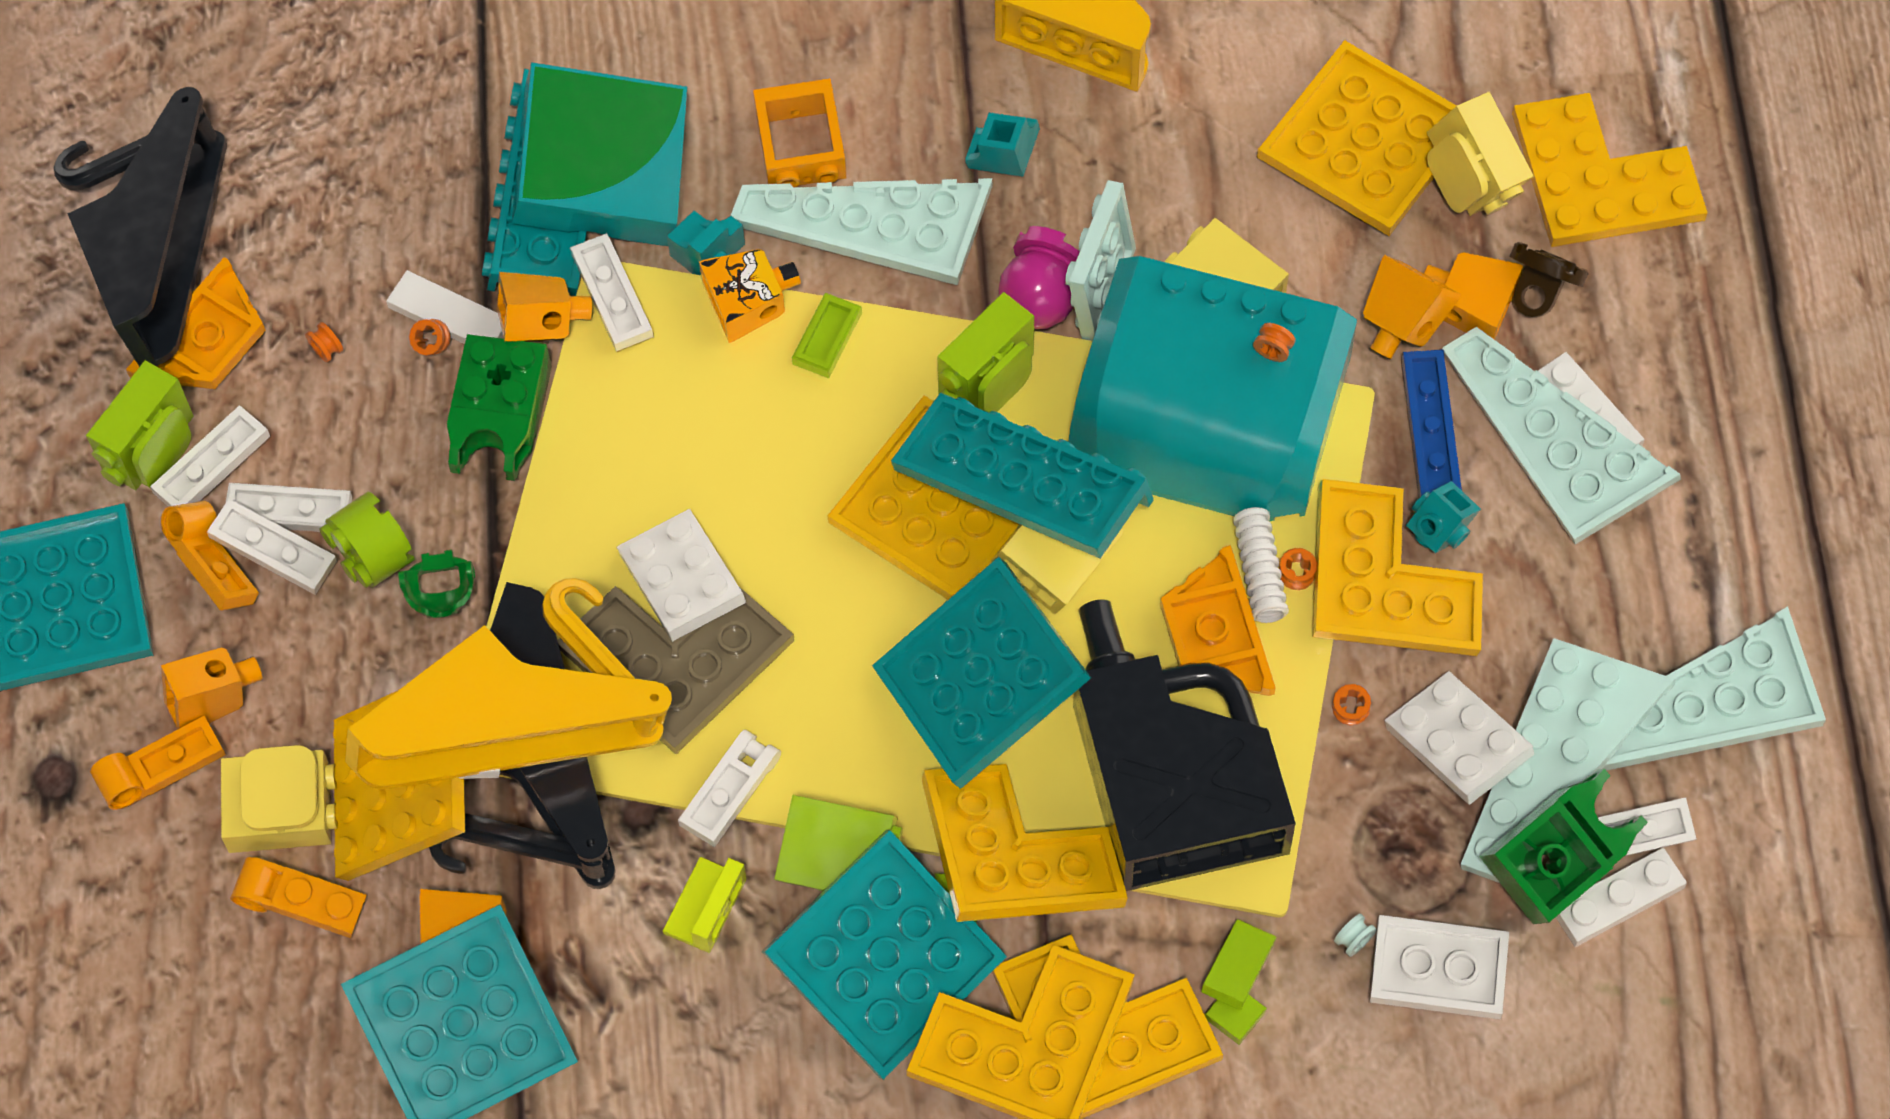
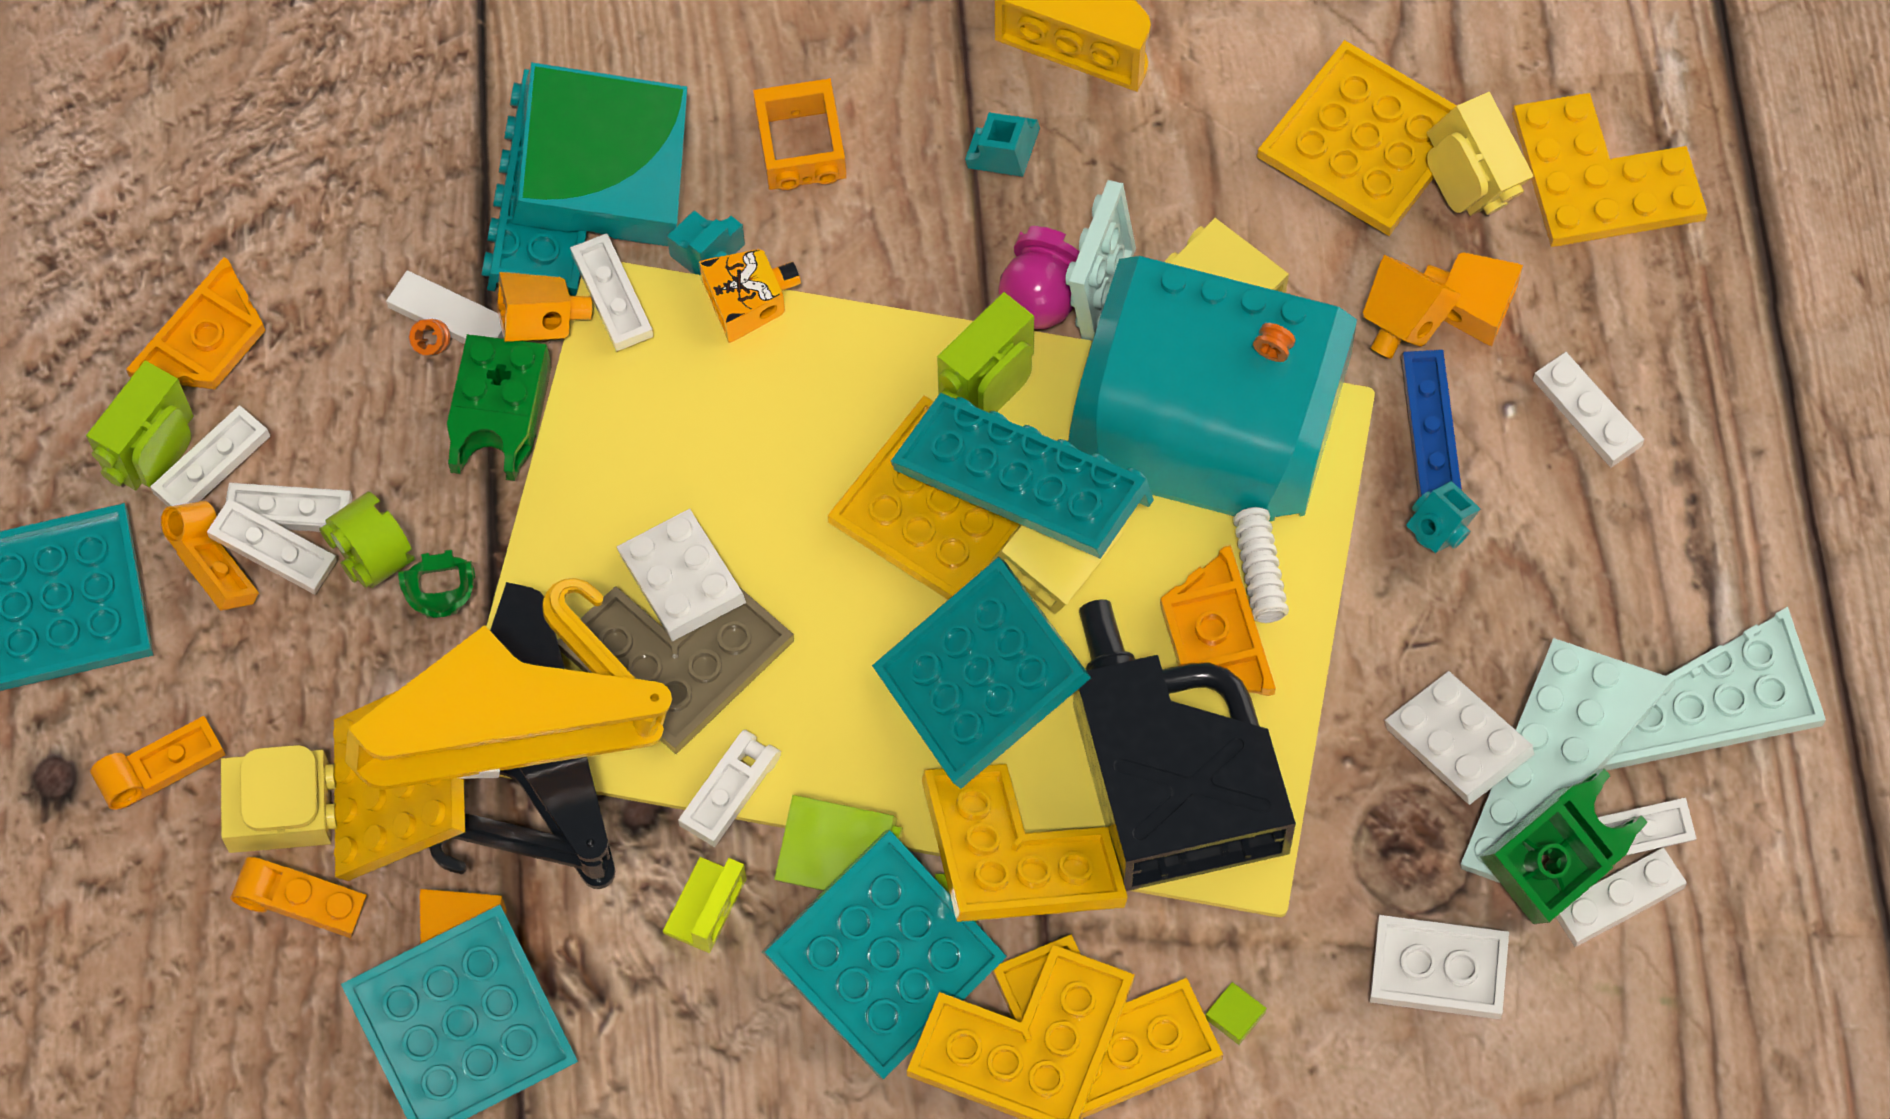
(152, 226): black piece -> none
(206, 685): light orange torso -> none
(324, 342): orange bush -> none
(827, 335): lime tile -> none
(880, 222): light aqua wing -> none
(1238, 964): lime tile -> none
(1306, 560): orange bush -> none
(1341, 697): orange bush -> none
(1355, 935): light aqua bush -> none
(1374, 598): yellow plate -> none
(1545, 271): dark brown tile -> none
(1565, 448): light aqua wing -> none

